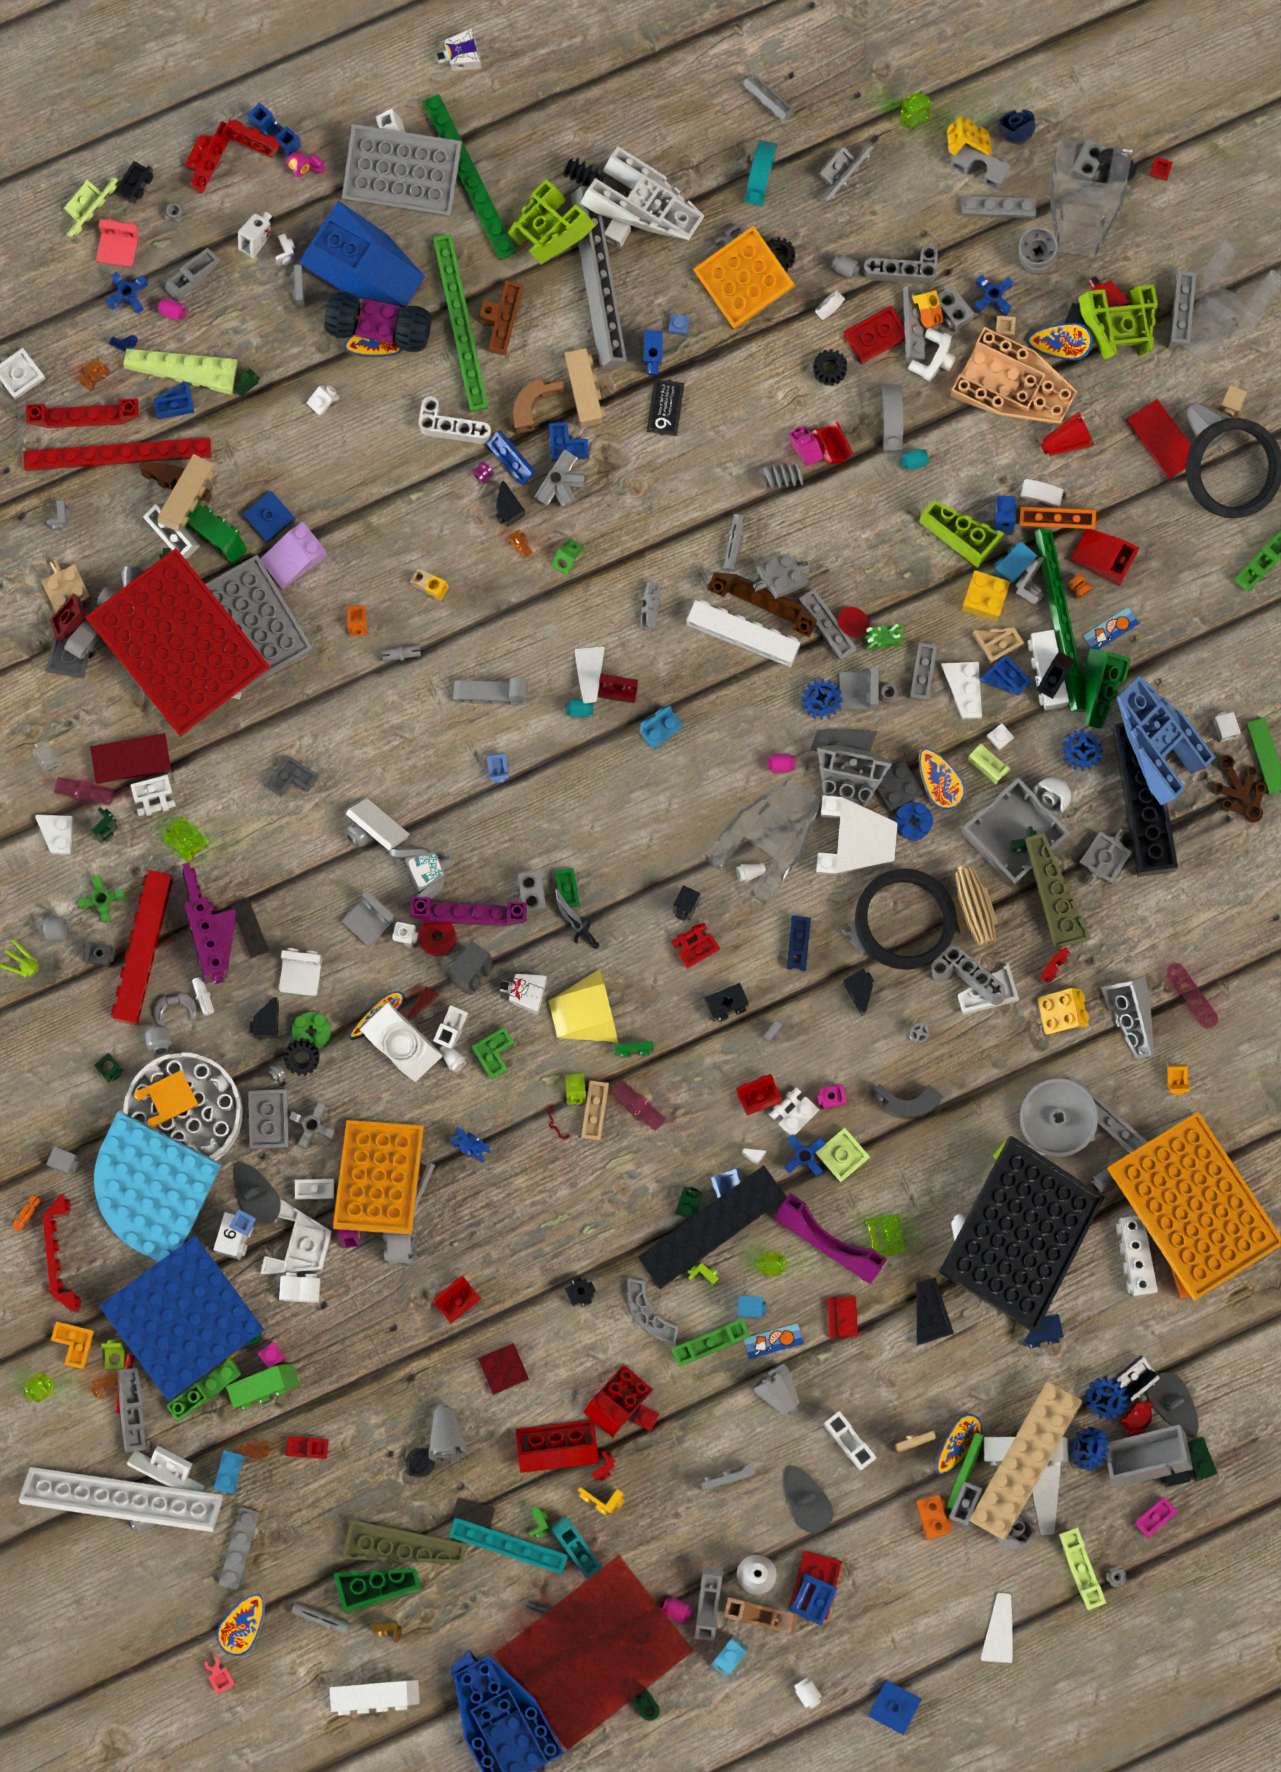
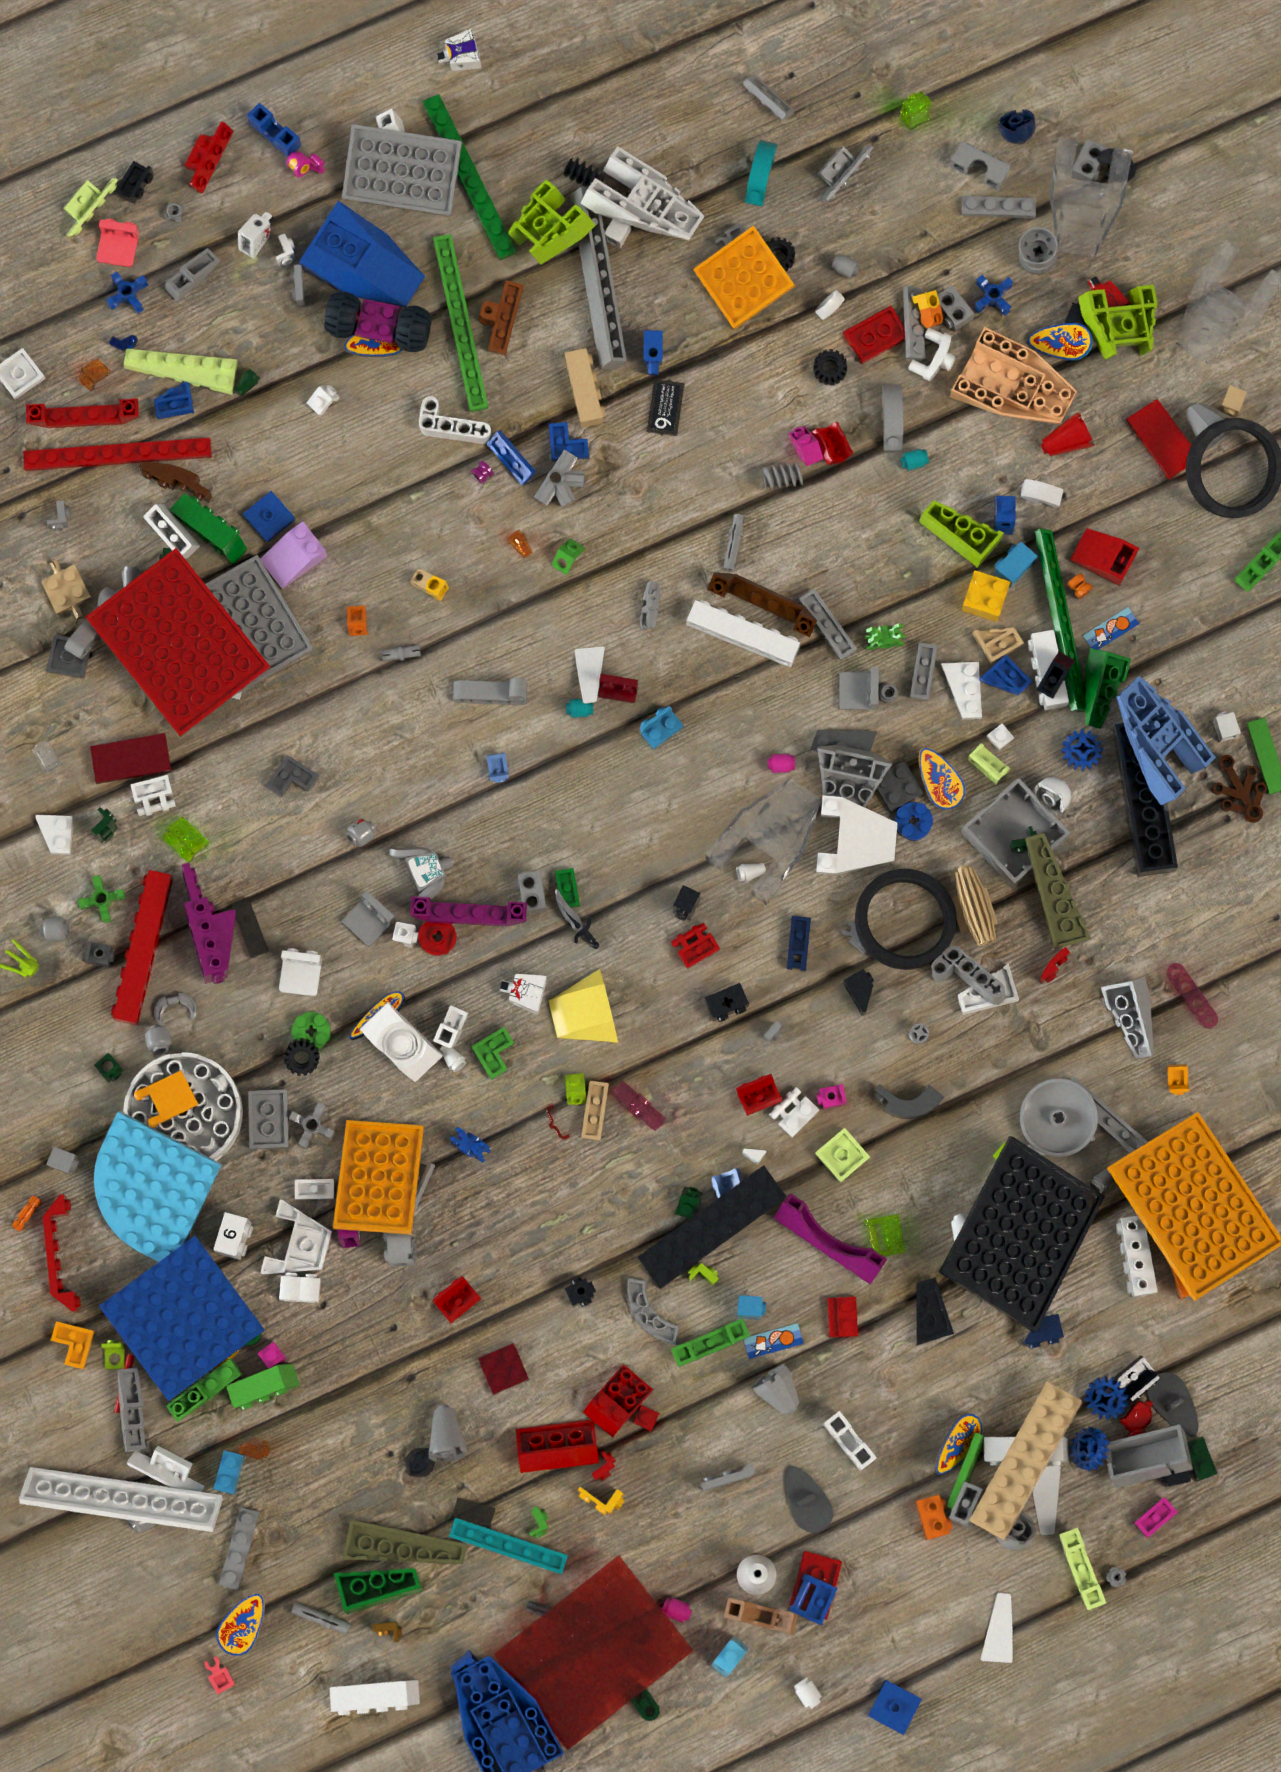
(38, 1387): clear neon green head -> none
(68, 618): dark red plate -> none
(84, 791): clear pink piece -> none
(106, 1381): clear orange bracket -> none
(172, 309): dark pink brick -> none
(186, 493): tan brick -> none
(202, 996): white axle -> none
(242, 1223): medium blue plate -> none
(250, 138): red plate -> none
(257, 1195): dark grey shield -> none
(266, 1021): black slope -> none
(277, 1073): light grey plate -> none
(307, 1447): red slope -> none
(377, 824): white tile -> none
(424, 1000): clear red piece -> none
(471, 968): dark grey brick -> none
(508, 507): black slope -> none
(527, 400): medium nougat arch -> none
(576, 1547): teal slope -> none
(641, 1048): green plate -> none
(679, 324): medium blue plate -> none
(708, 1604): light grey arch -> none
(771, 1264): clear neon green head -> none
(781, 576): light grey plate -> none
(814, 701): blue gear -> none
(815, 1146): blue pin -> none
(853, 622): red sticker -> none
(900, 266): light grey beam -> none
(913, 1441): tan plate -> none
(966, 131): yellow bracket -> none
(1005, 326): tan plate -> none
(1030, 592): light grey bracket -> none
(1057, 517): orange brick -> none
(1063, 1011): yellow bracket -> none
(1105, 857): light grey plate -> none
(1161, 169): red plate -> none
(1182, 309): light grey fence -> none

